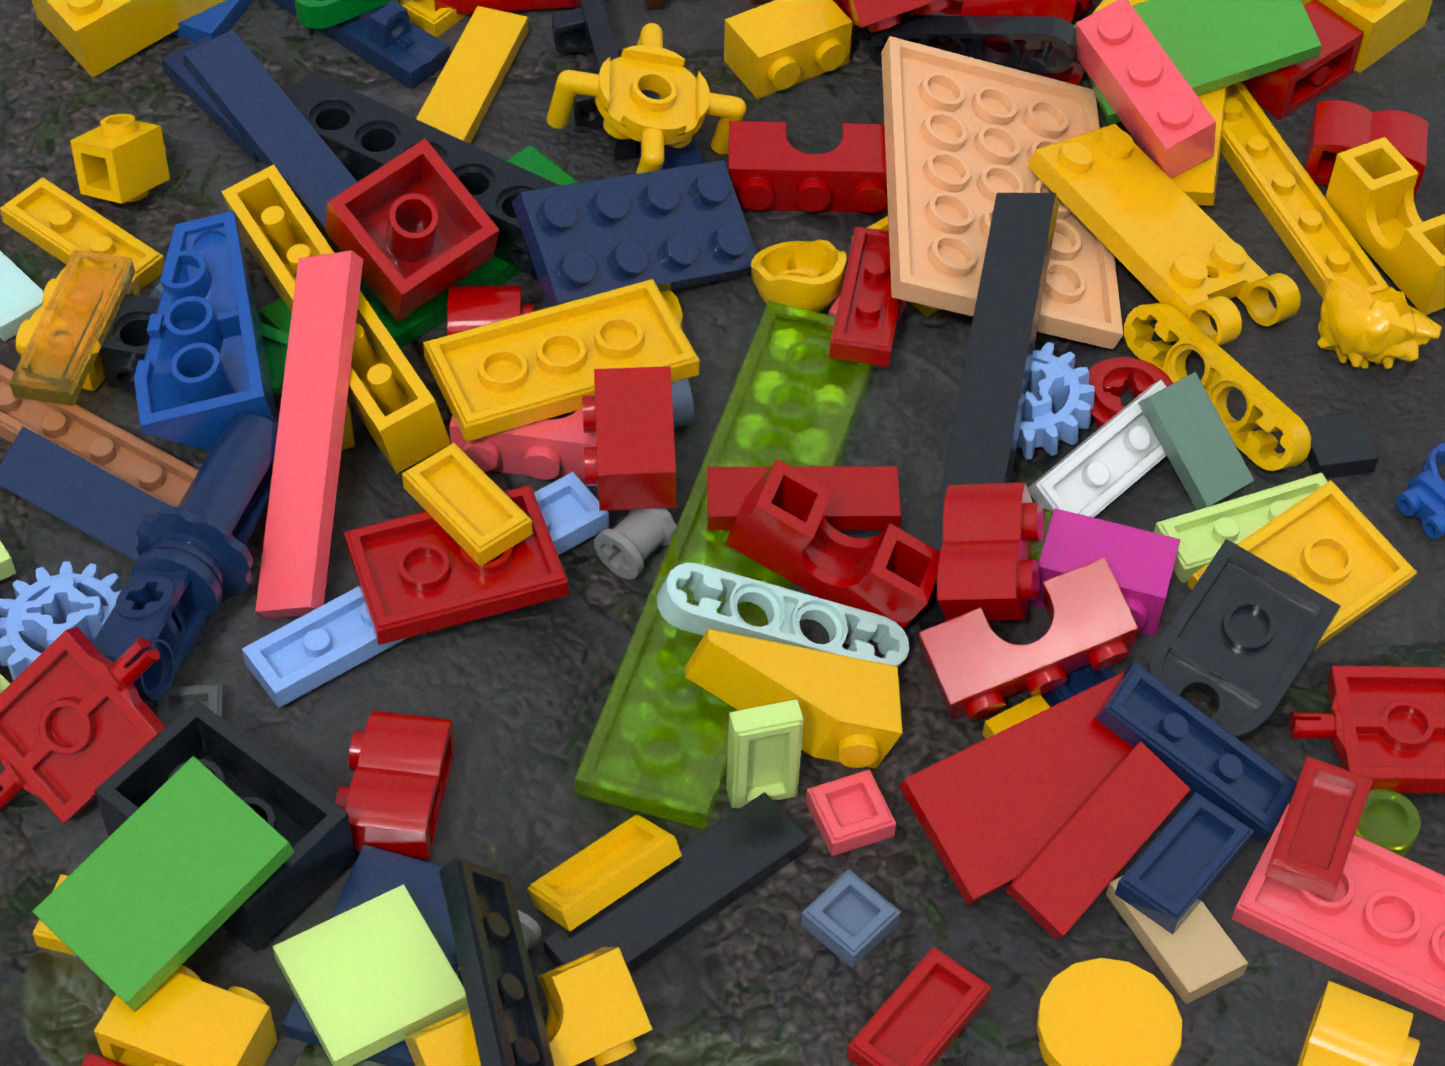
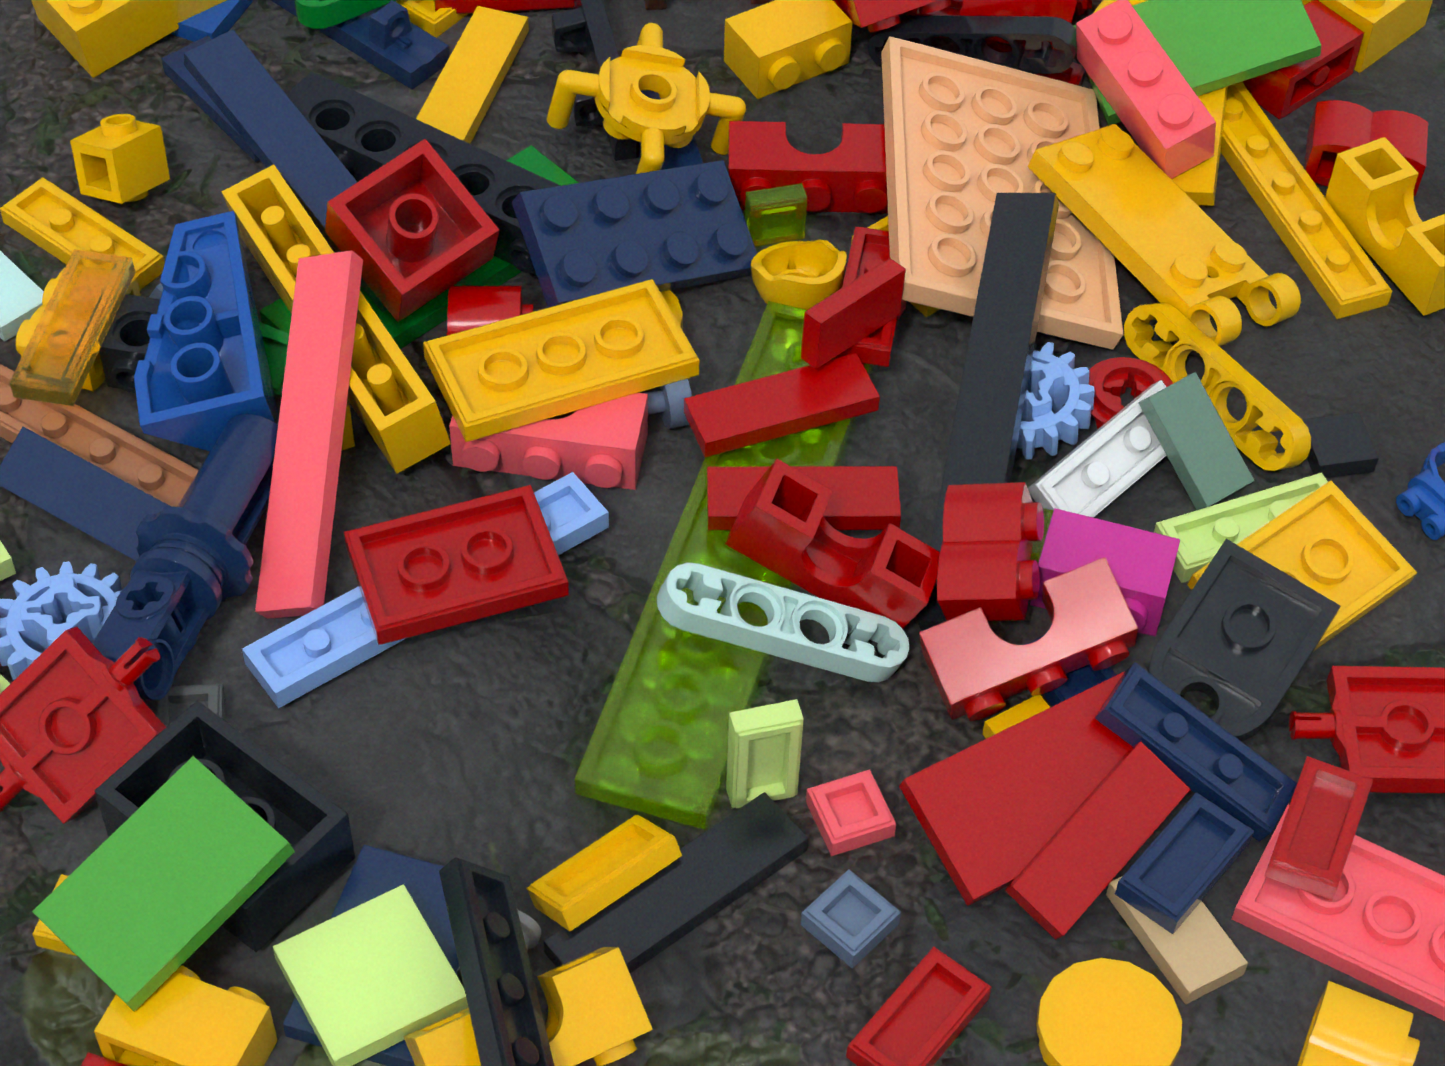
(398, 782): red brick -> none
(467, 504): yellow tile -> none
(633, 438): red brick -> none
(634, 540): light grey bush -> none
(776, 214): none -> clear neon green tile
(780, 405): none -> red tile
(845, 701): yellow slope -> none
(852, 313): none -> red tile
(1371, 326): yellow hair -> none
(1389, 821): clear neon green tile -> none

